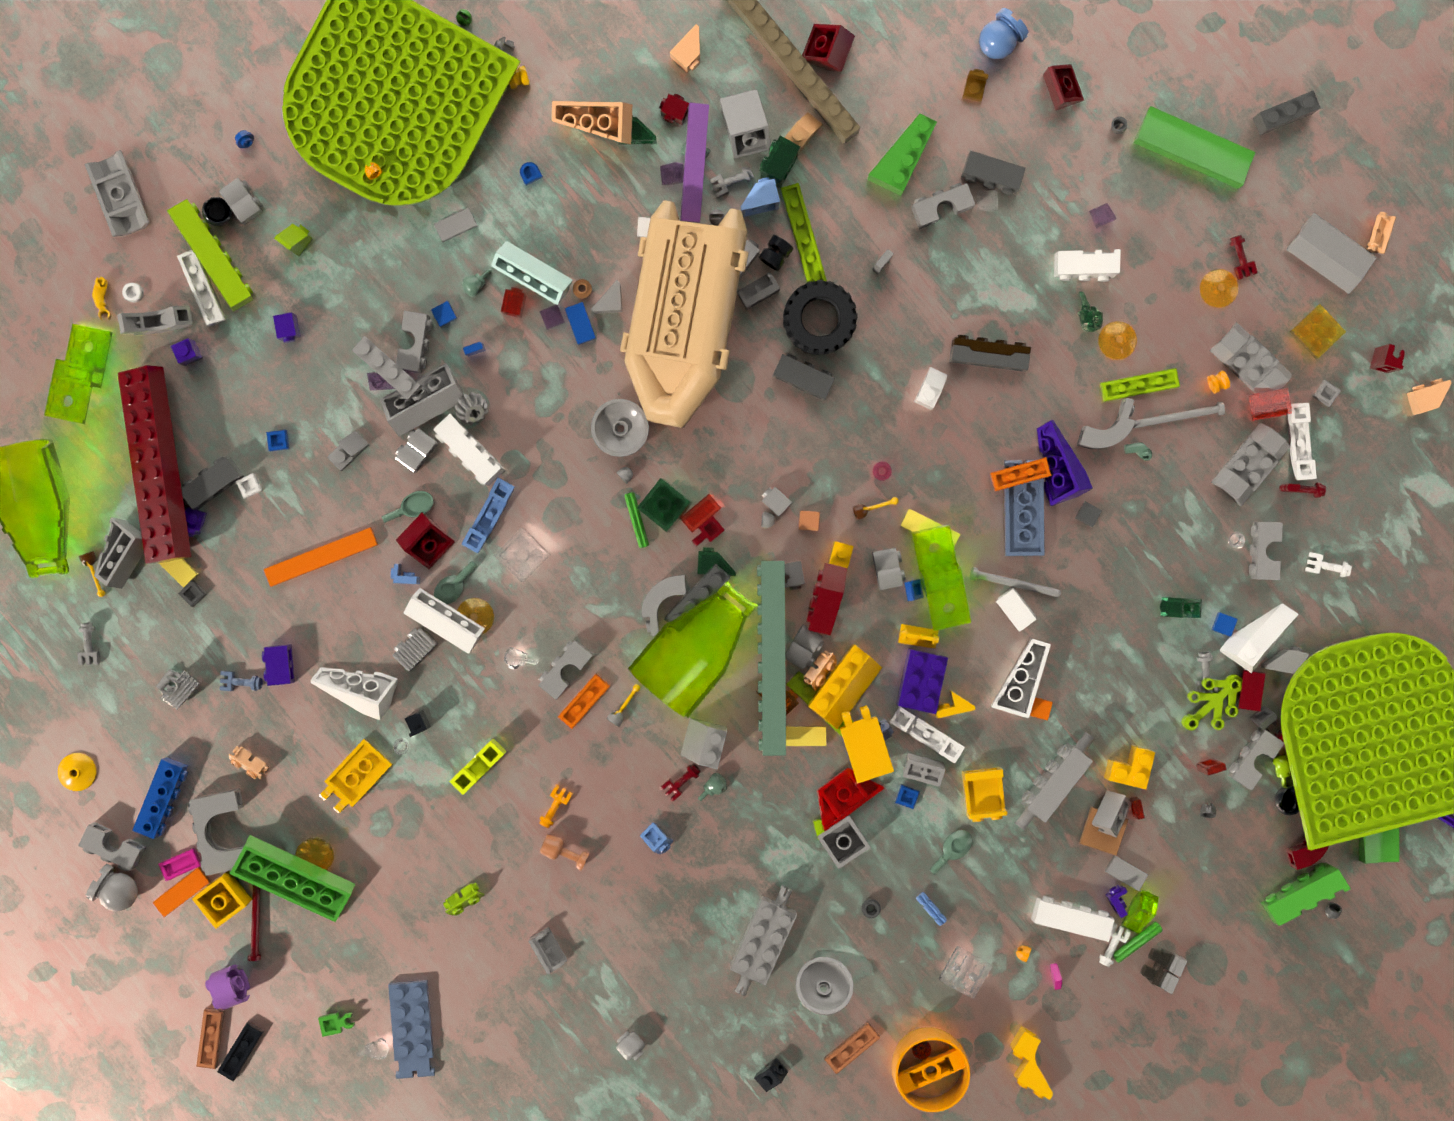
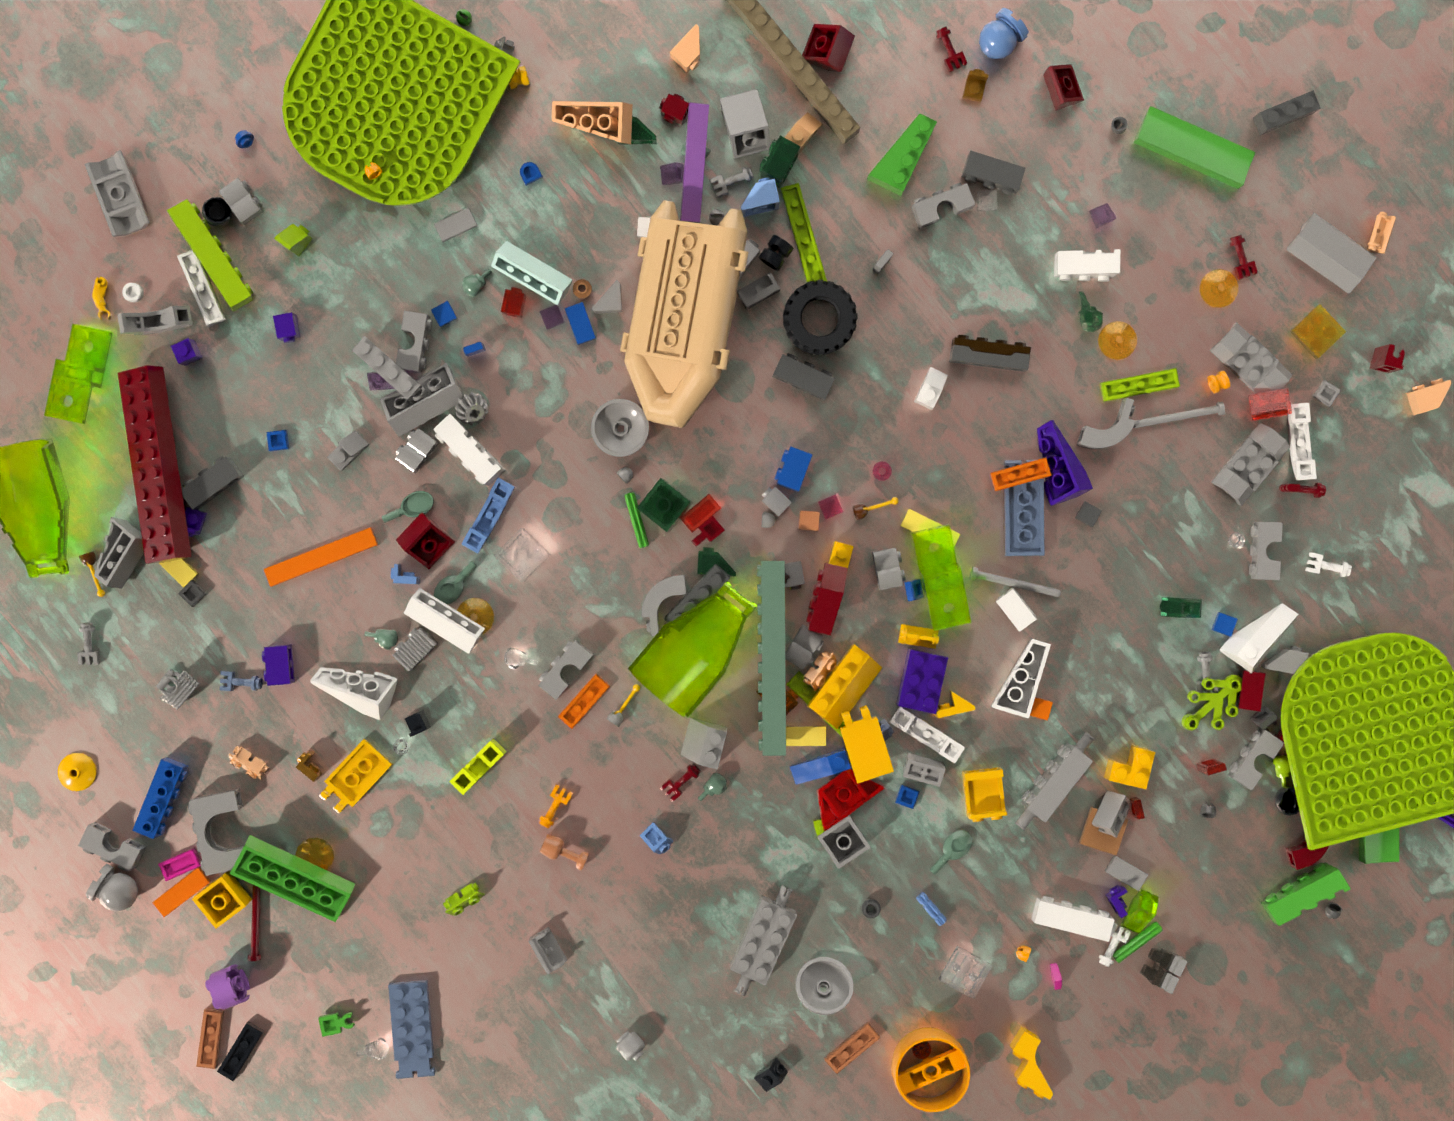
(249, 485): white tile -> none
(308, 769): none -> pearl gold bracket
(385, 638): none -> sand green piece
(793, 469): none -> blue brick
(820, 766): none -> blue slope
(830, 506): none -> clear pink tile
(953, 57): none -> dark red hinge
(1140, 449): sand green arm -> none

